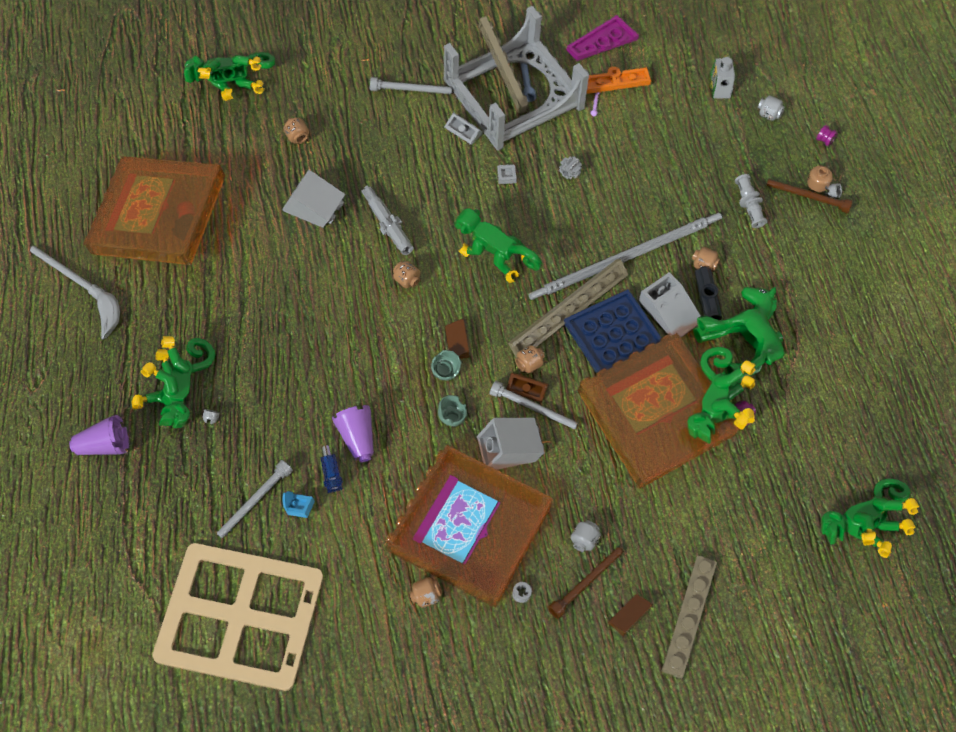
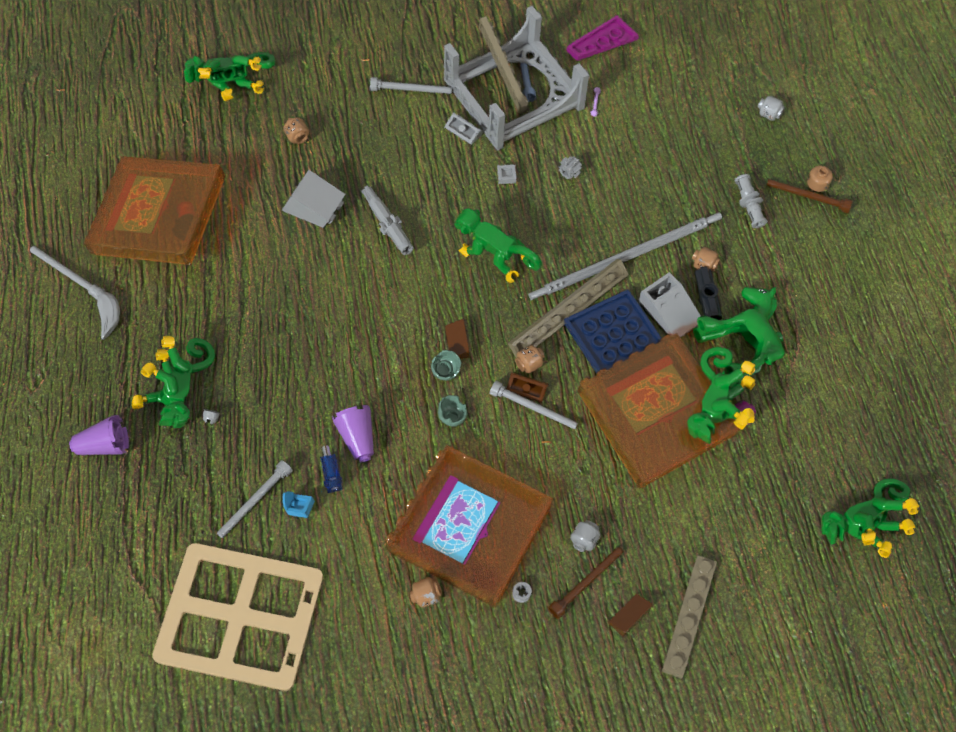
(406, 274): medium nougat head -> none
(510, 442): light grey slope -> none
(616, 80): orange hinge -> none
(722, 71): light grey torso -> none
(827, 135): magenta wheel -> none
(835, 190): light grey hinge -> none

